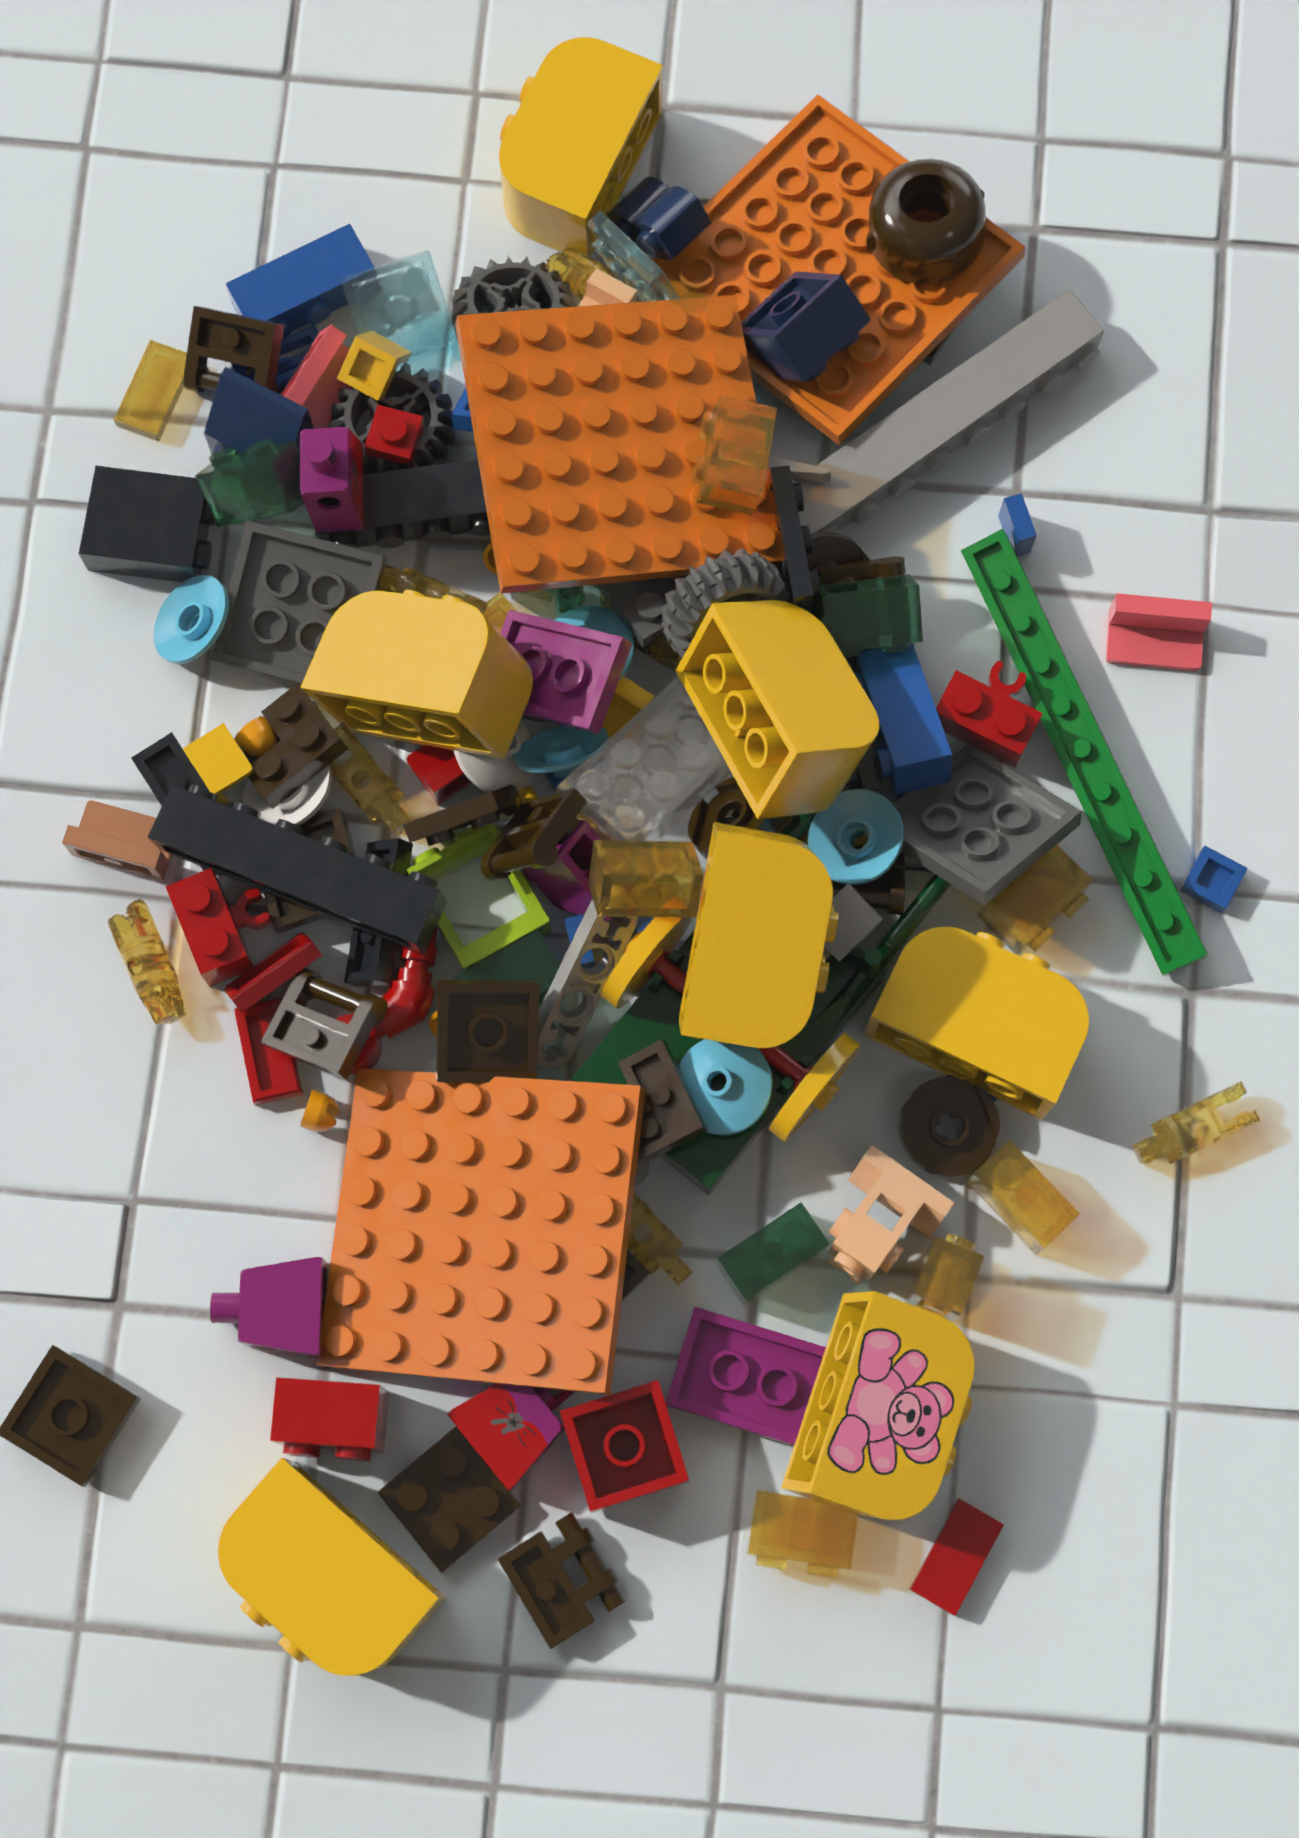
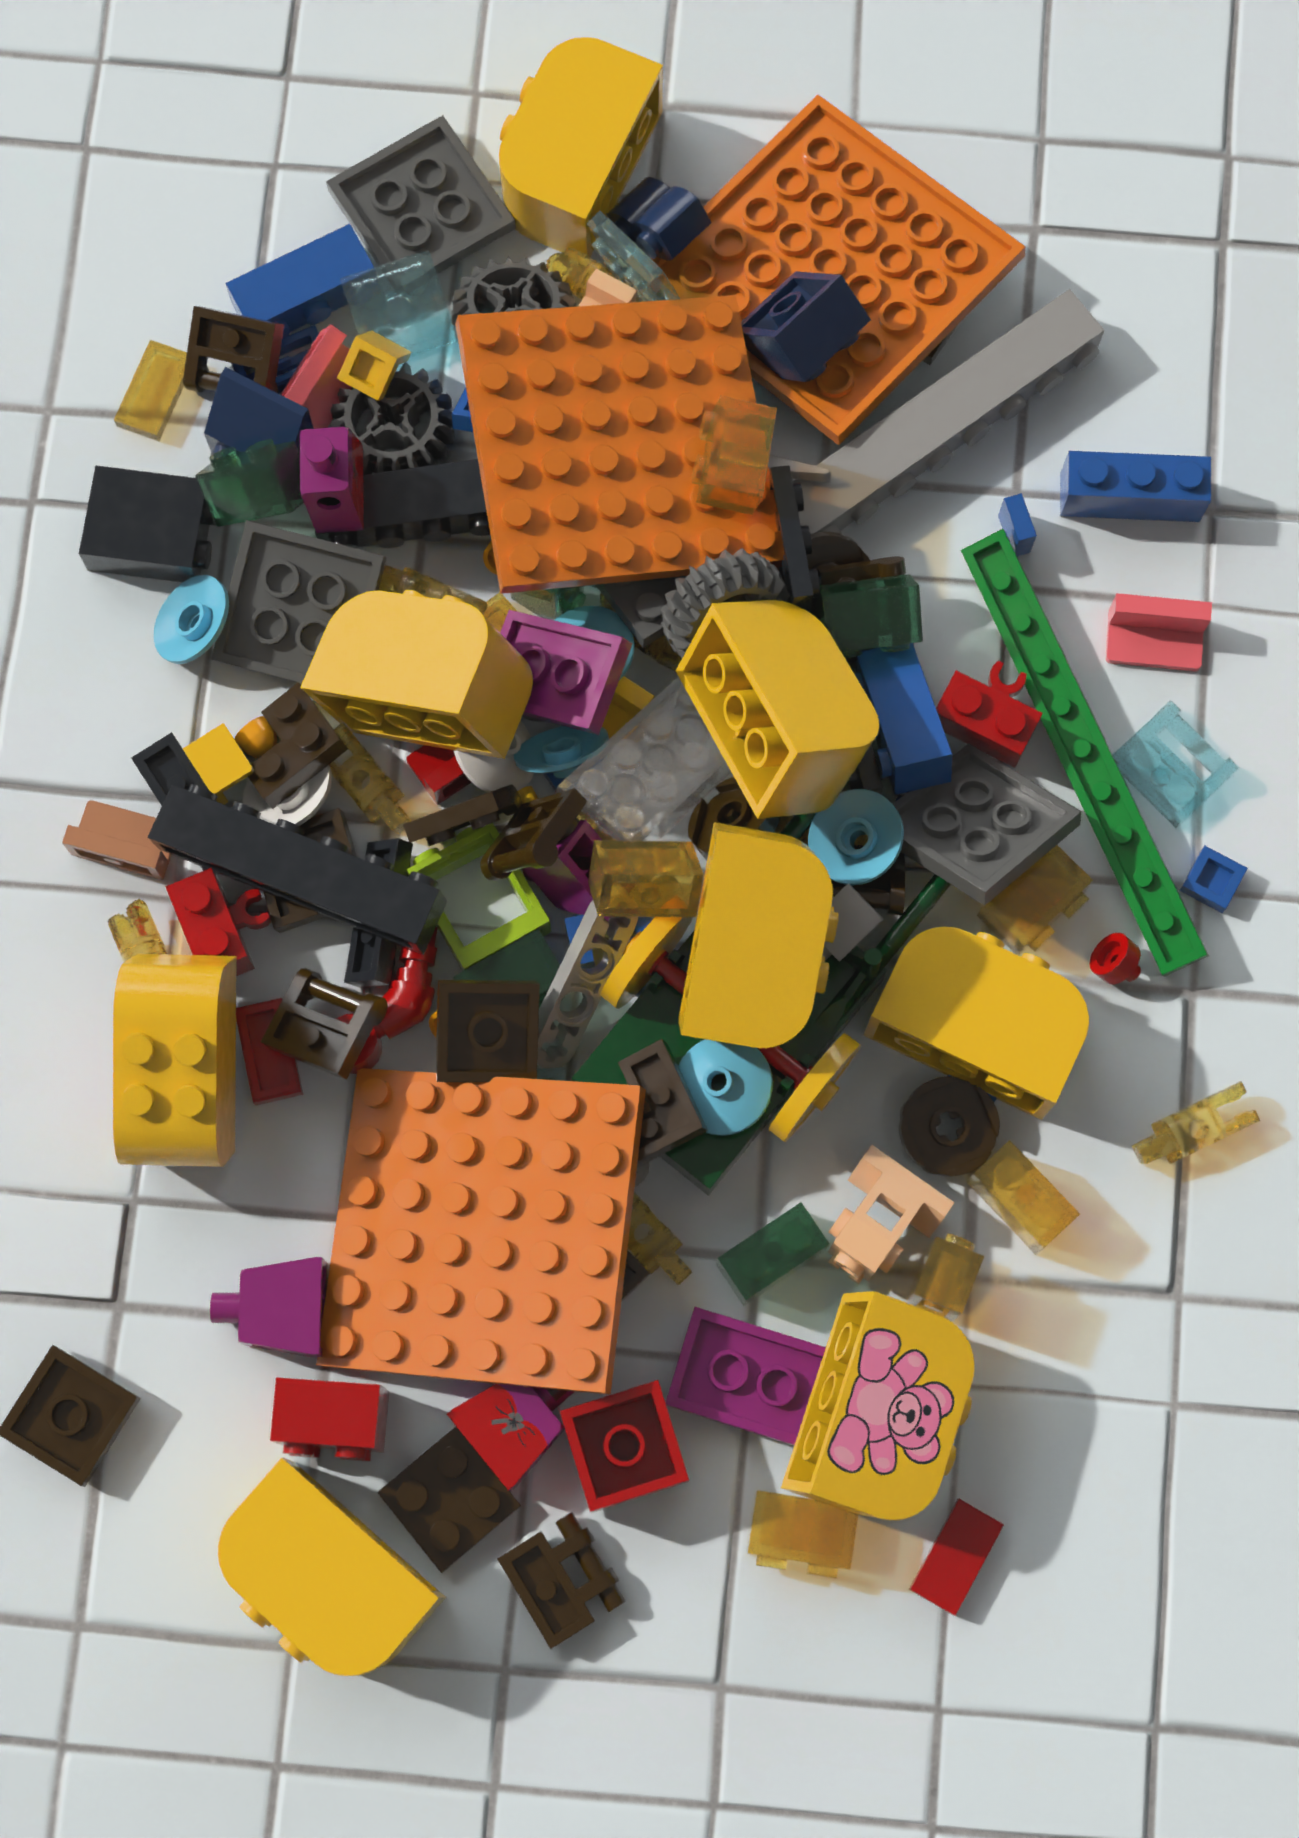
(174, 1060): none -> yellow brick
(272, 971): red tile -> none
(320, 1112): light orange hinge -> none
(394, 435): red plate -> none
(422, 198): none -> dark grey plate
(921, 249): dark brown piece -> none
(1116, 959): none -> red tile
(1135, 486): none -> blue brick
(1163, 775): none -> clear light blue plate

